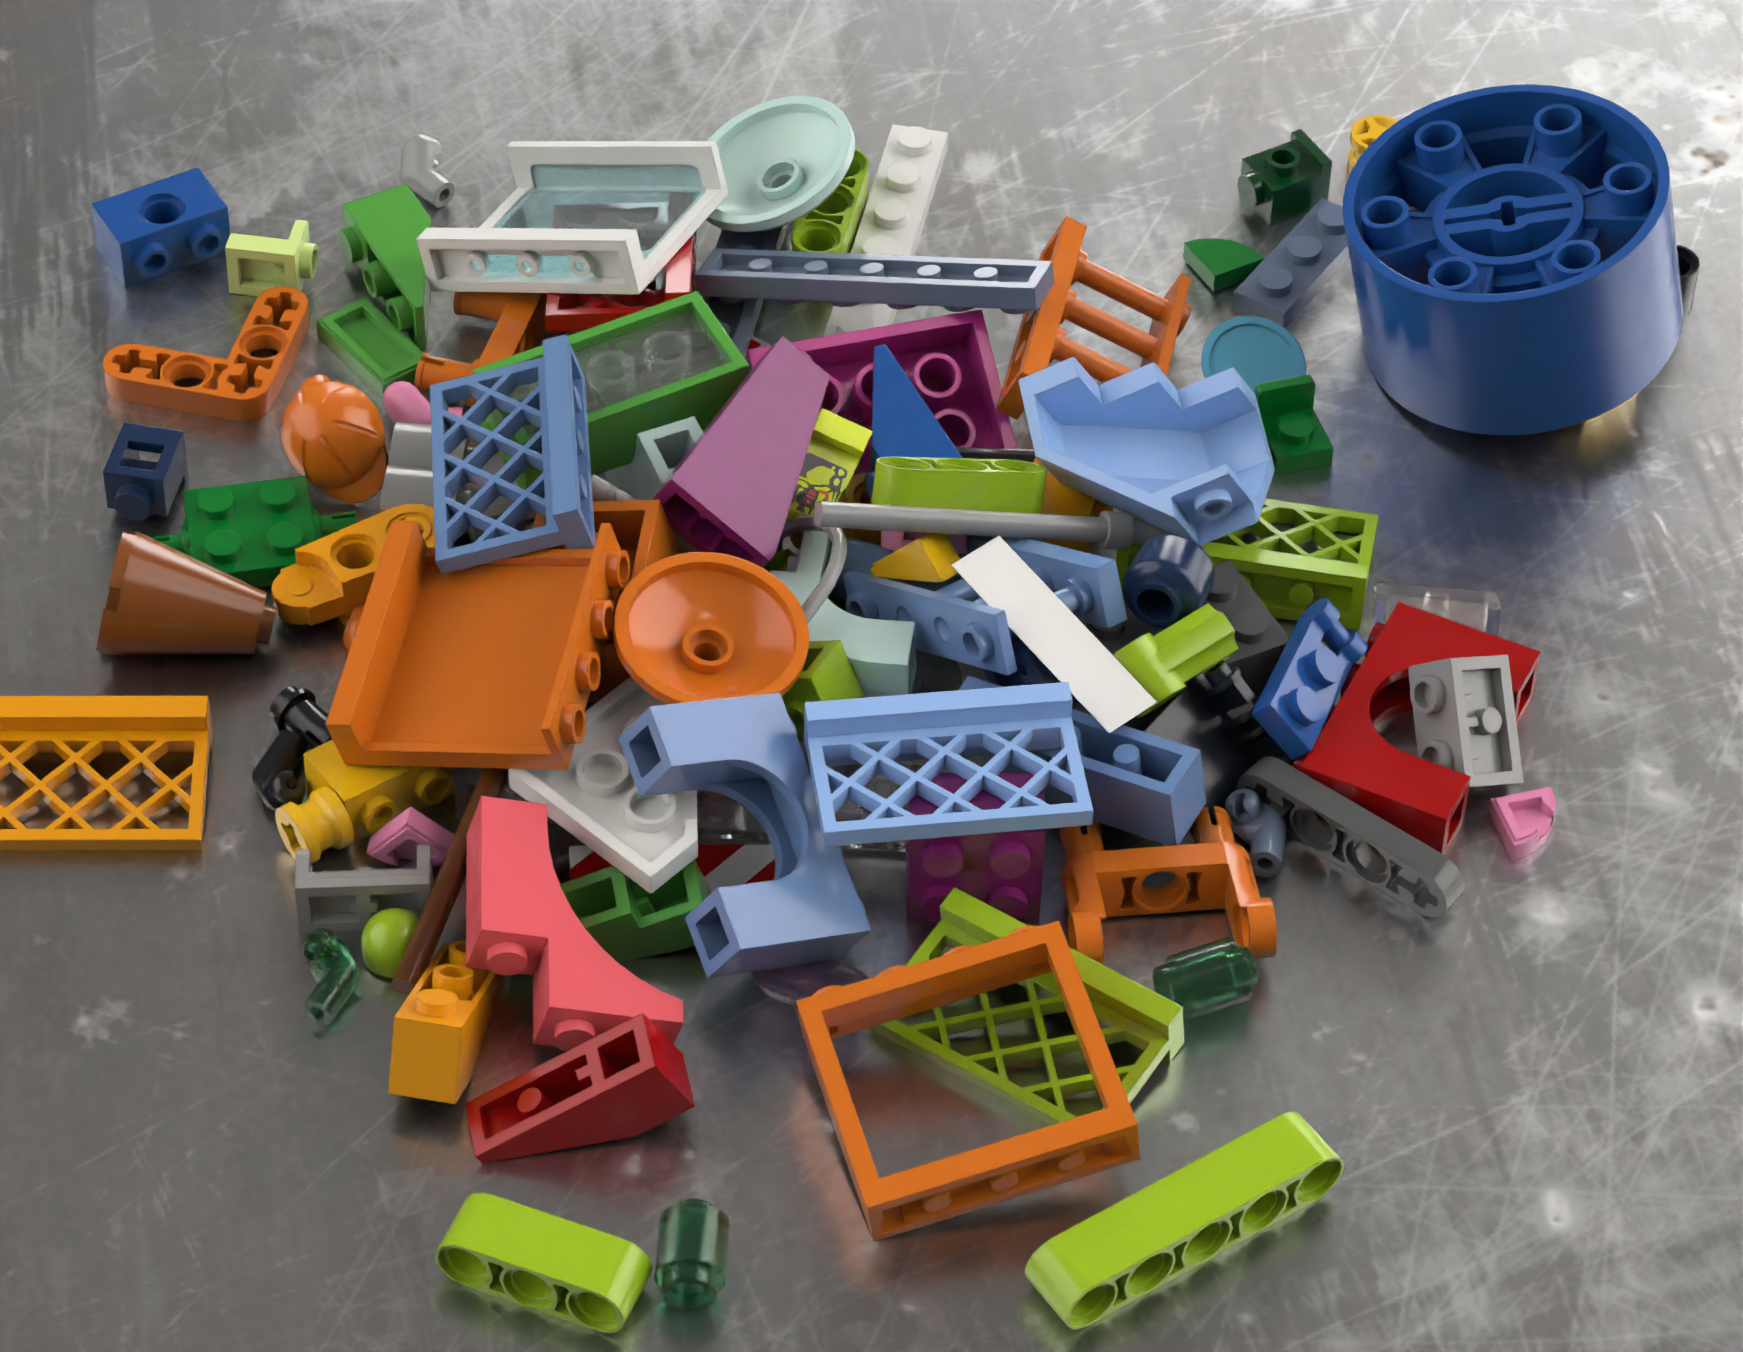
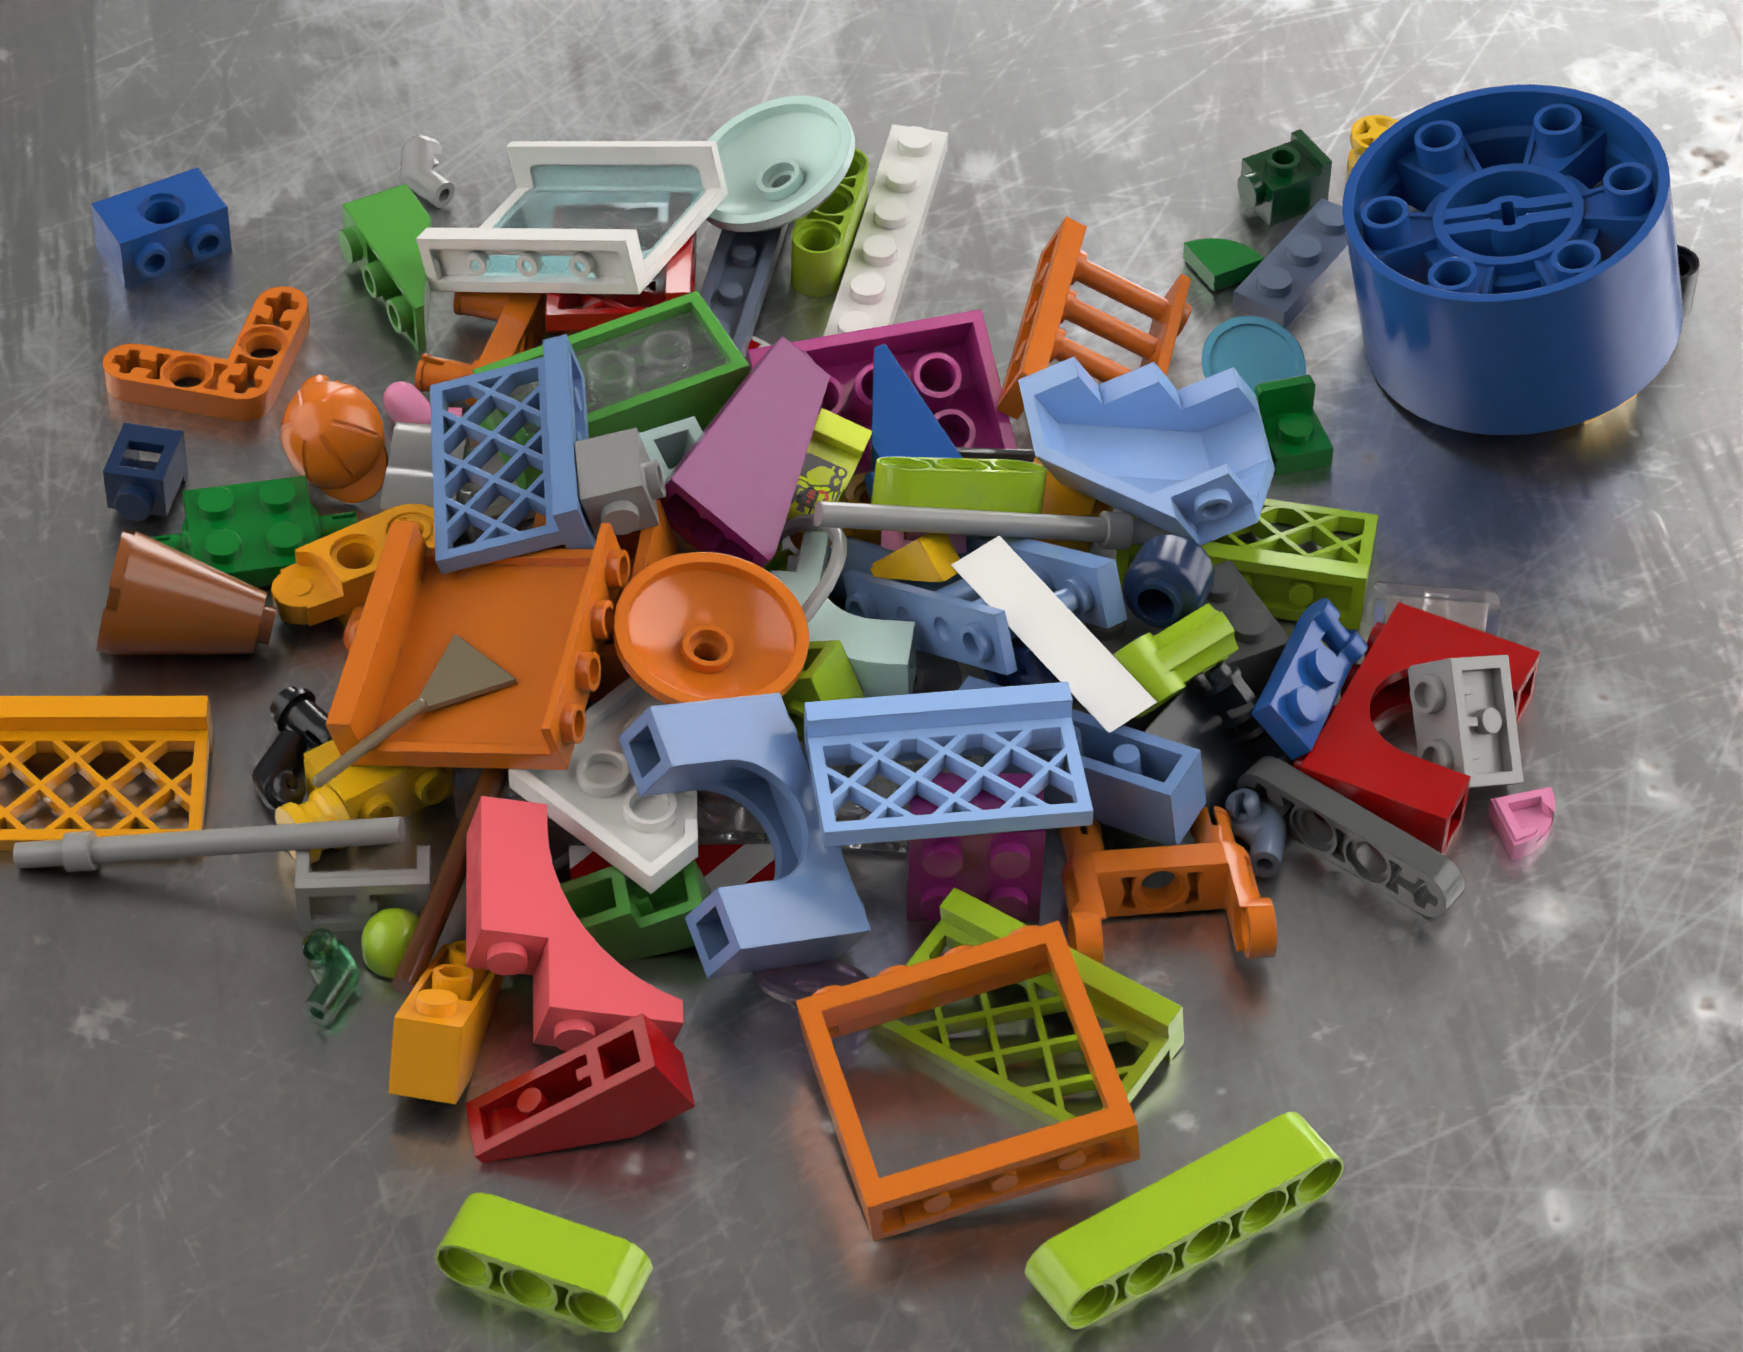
(85, 850): none -> light grey bar
(269, 262): yellowish green bracket -> none
(370, 345): bright green tile -> none
(403, 834): bright pink tile -> none
(457, 677): none -> dark tan piece
(619, 482): none -> light grey brick
(692, 1254): clear green brick -> none
(875, 278): sand blue plate -> none
(1207, 977): clear green brick -> none

